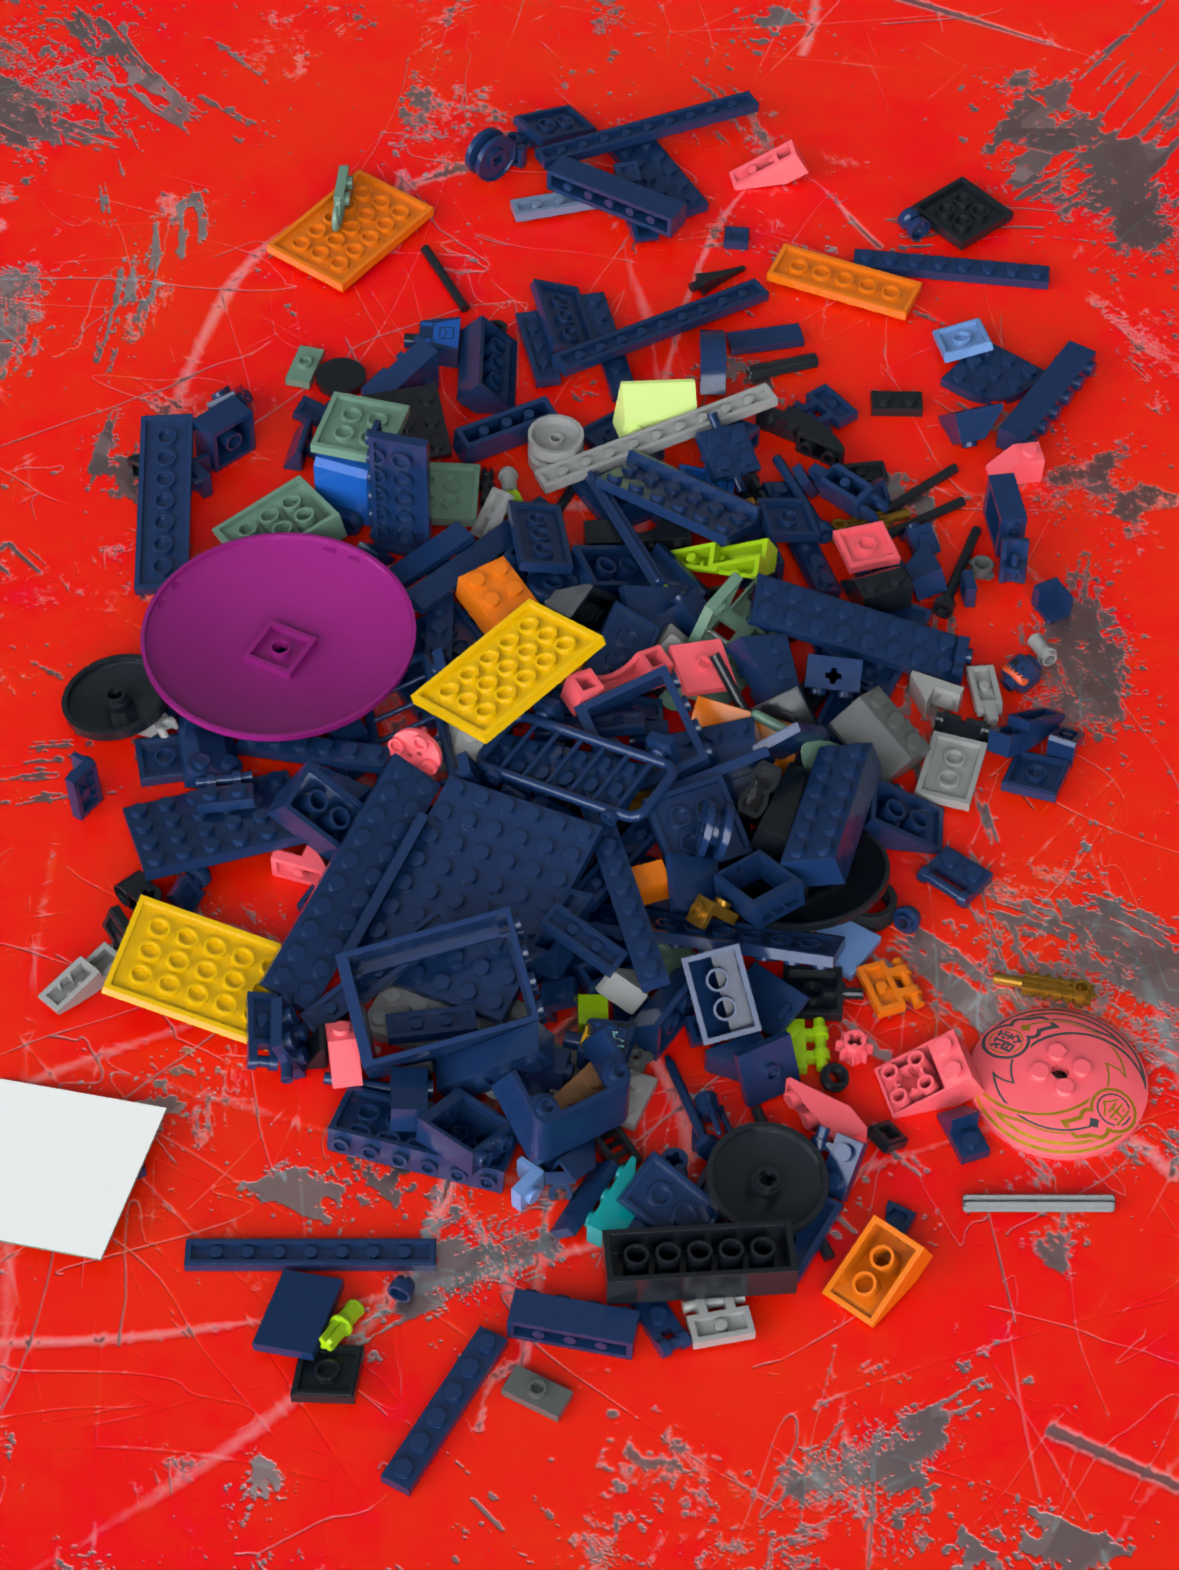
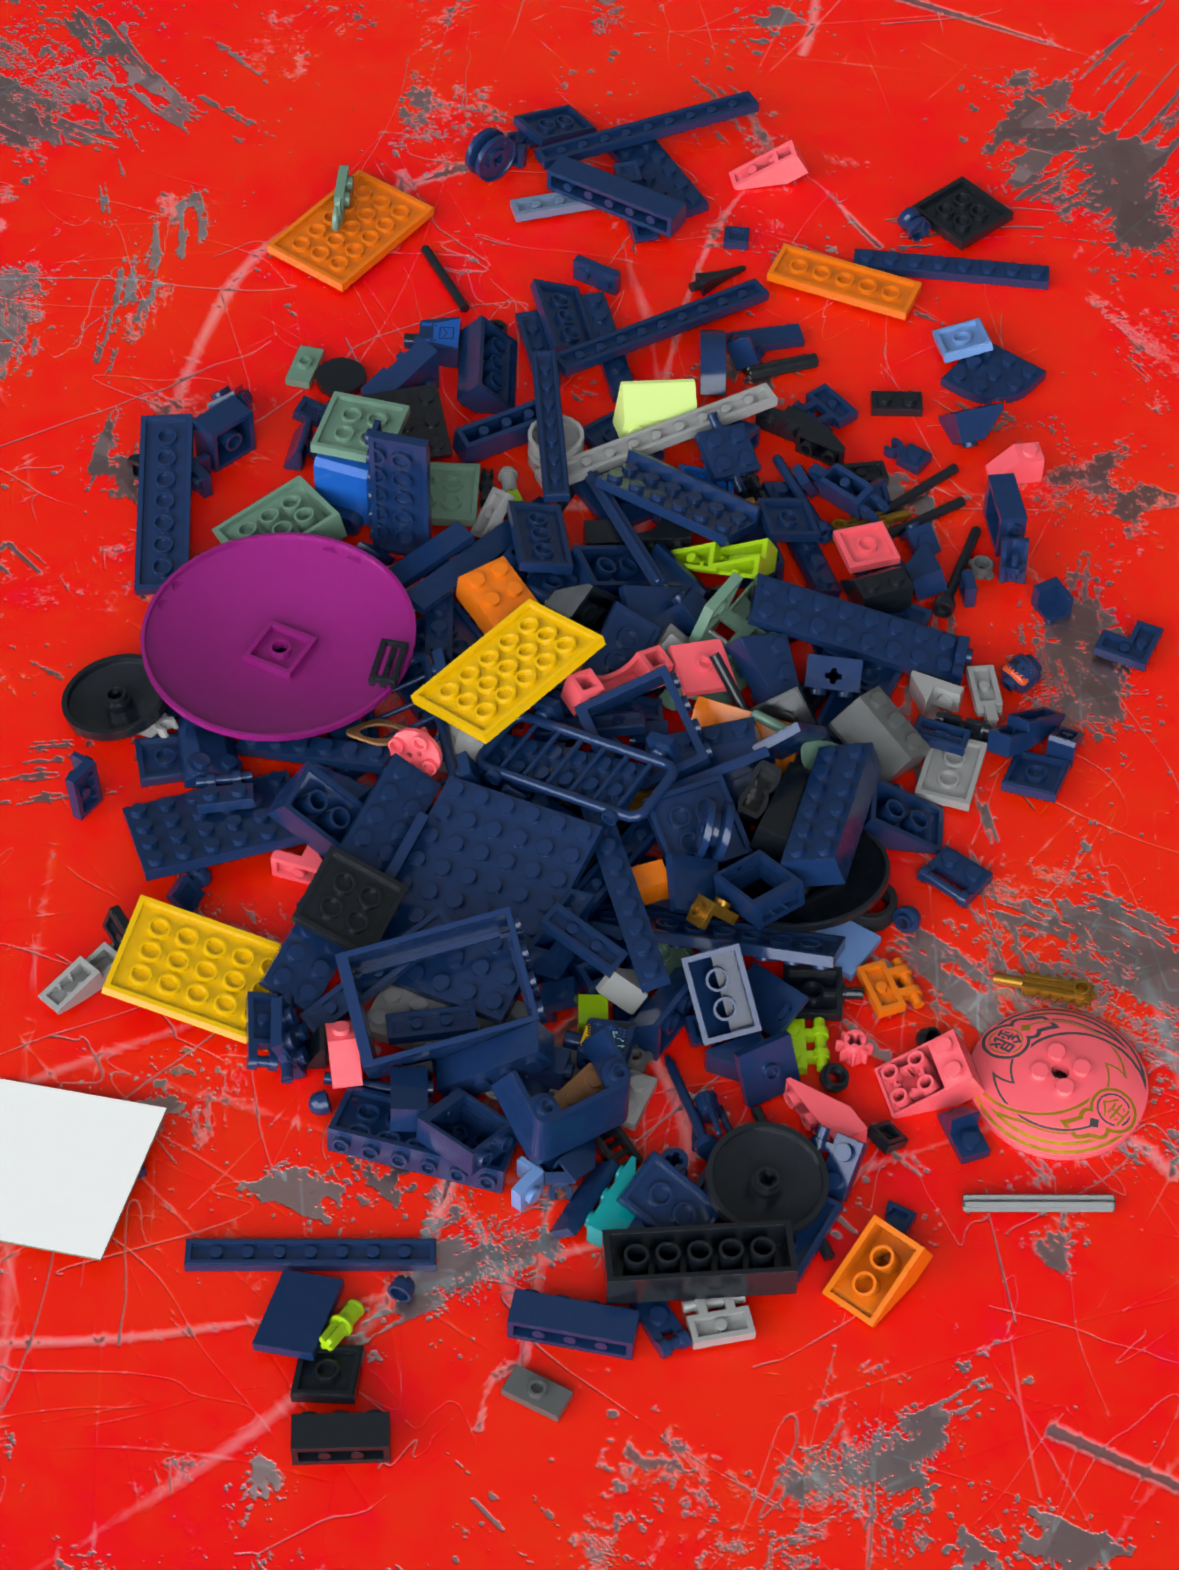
(133, 886): black piece -> none
(319, 1103): none -> dark blue hinge
(340, 1437): none -> black brick
(348, 901): none -> black plate
(354, 732): none -> medium nougat piece
(385, 679): none -> black tile
(444, 1411): dark blue plate -> none
(550, 426): none -> dark blue tile
(596, 275): none -> dark blue plate
(743, 351): none -> dark blue panel
(909, 458): none -> dark blue plate
(926, 1034): none -> black hinge
(940, 739): none -> dark blue tile
(1045, 654): light grey pin -> none
(1048, 396): dark blue brick -> none
(1130, 651): none -> dark blue plate

